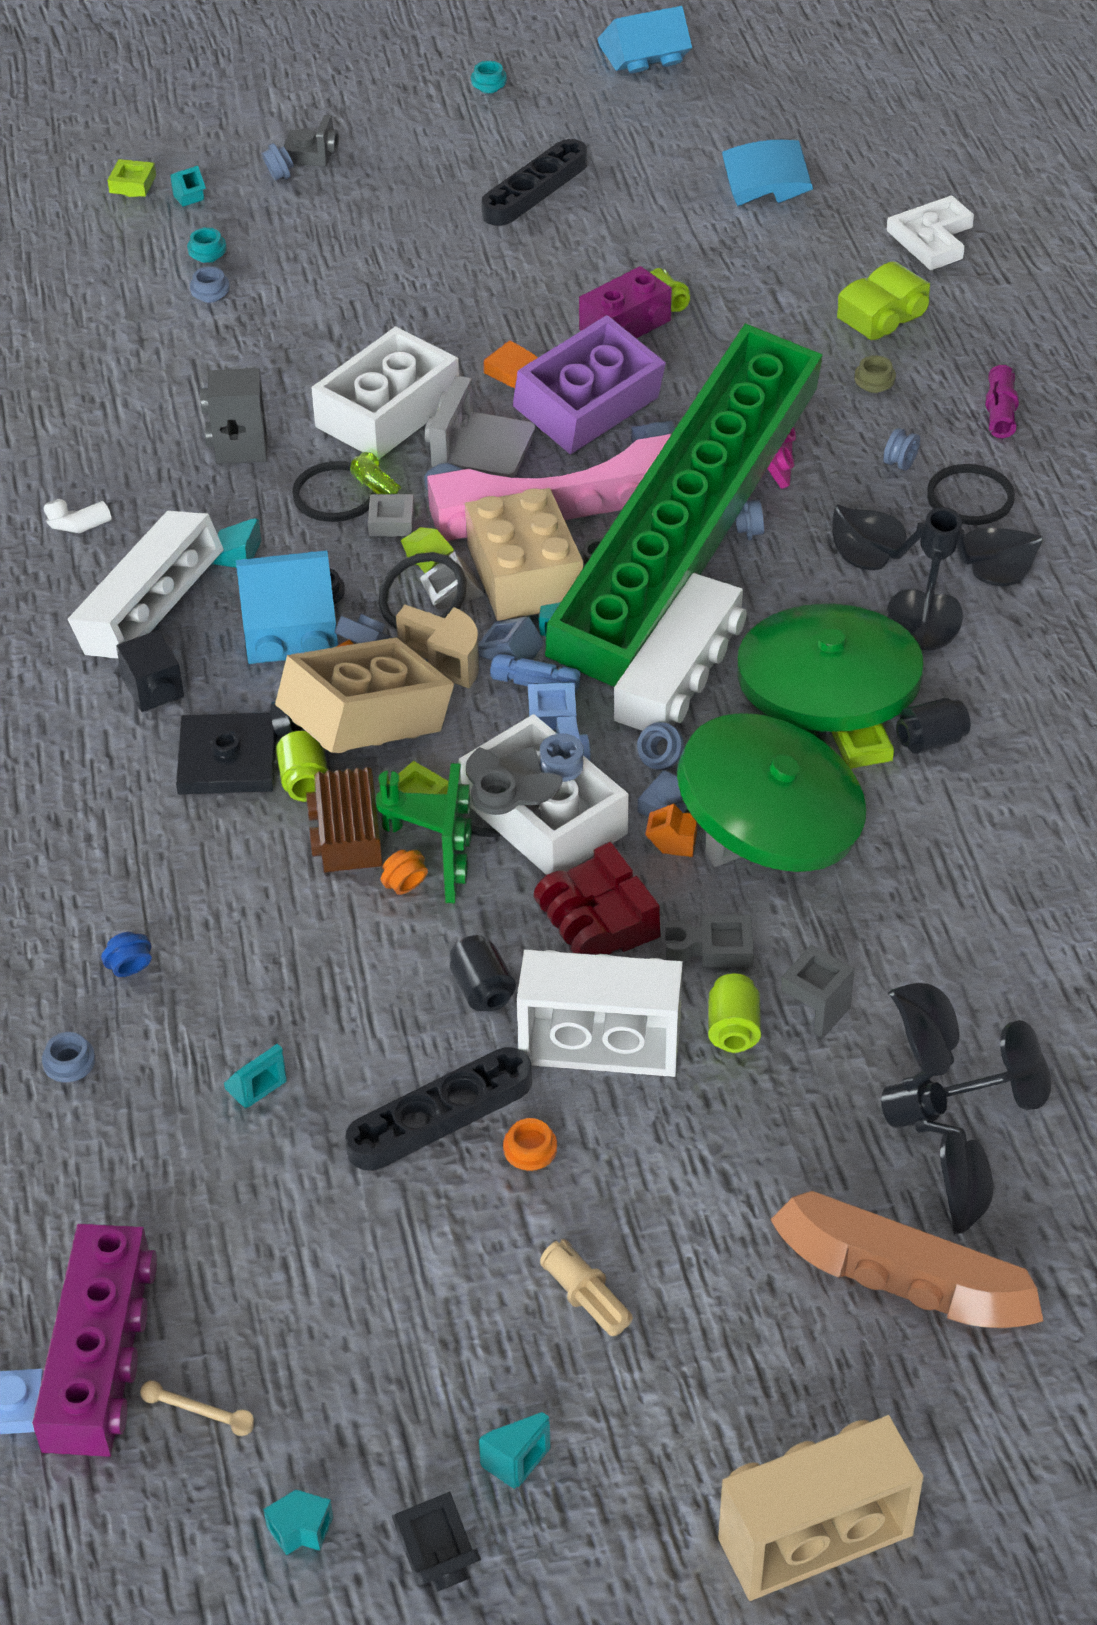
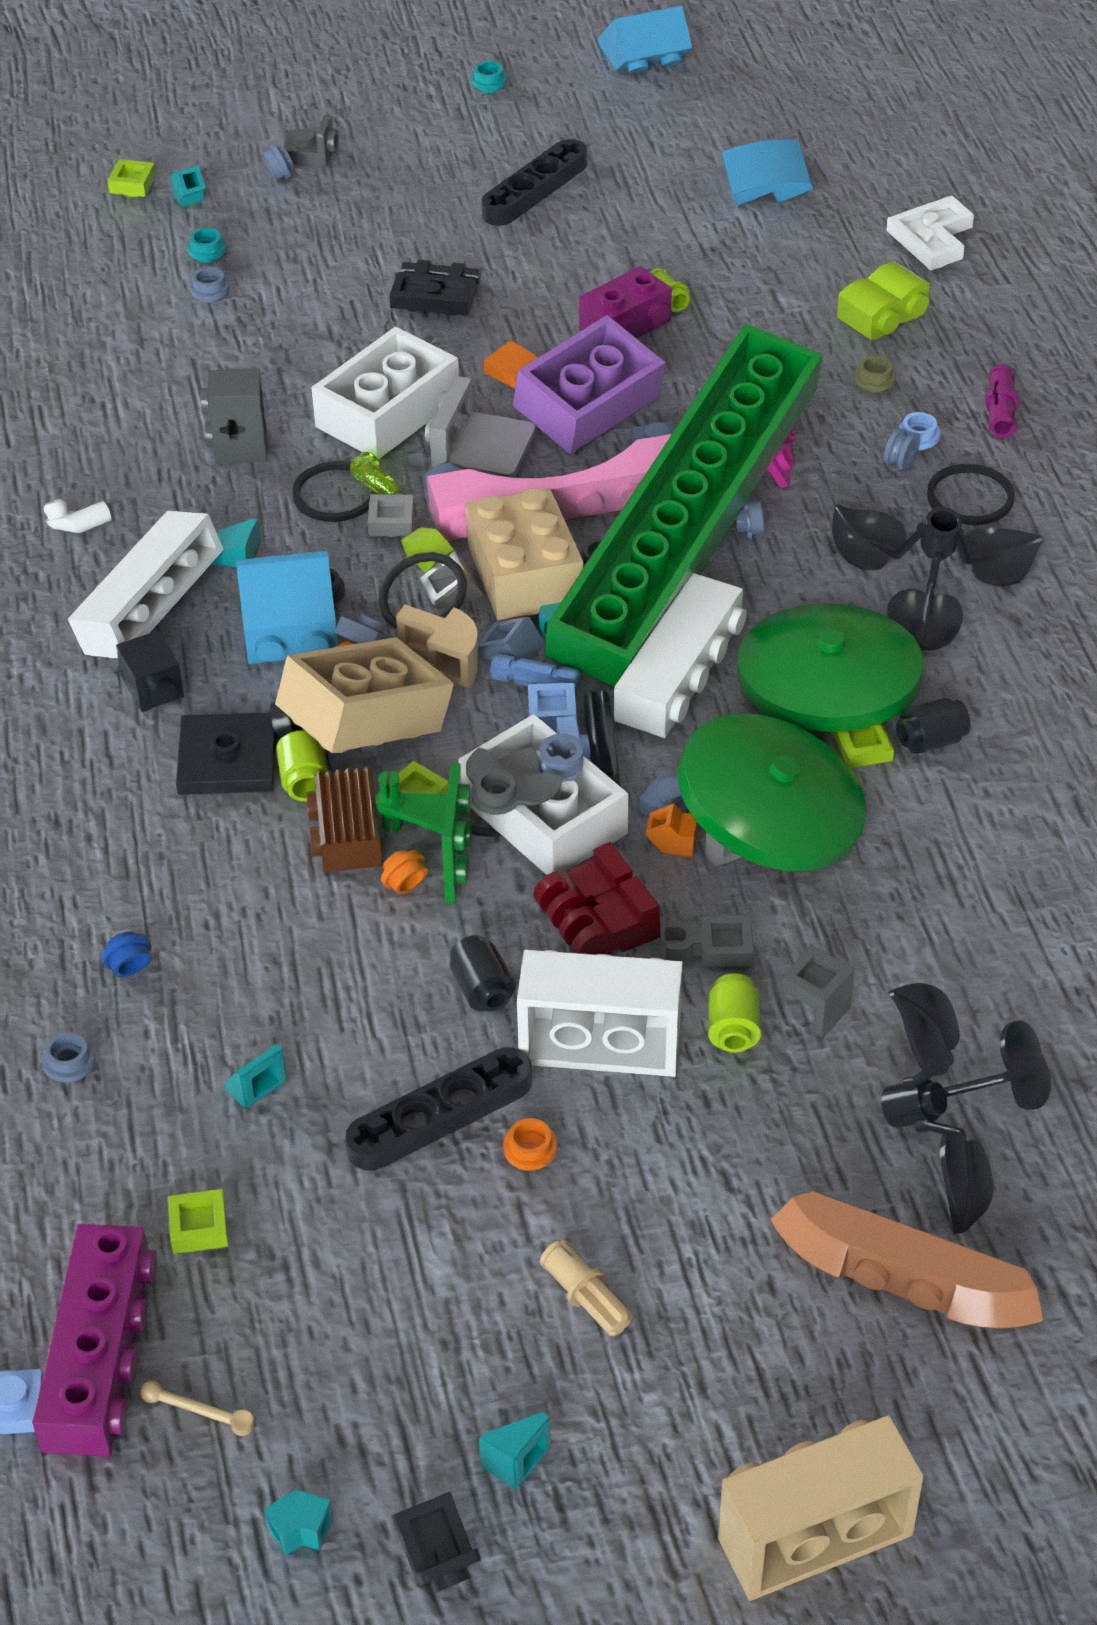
(197, 1221): none -> lime plate
(435, 287): none -> black plate
(601, 733): none -> black axle
(648, 743): sand blue plate -> none
(924, 426): none -> light blue plate

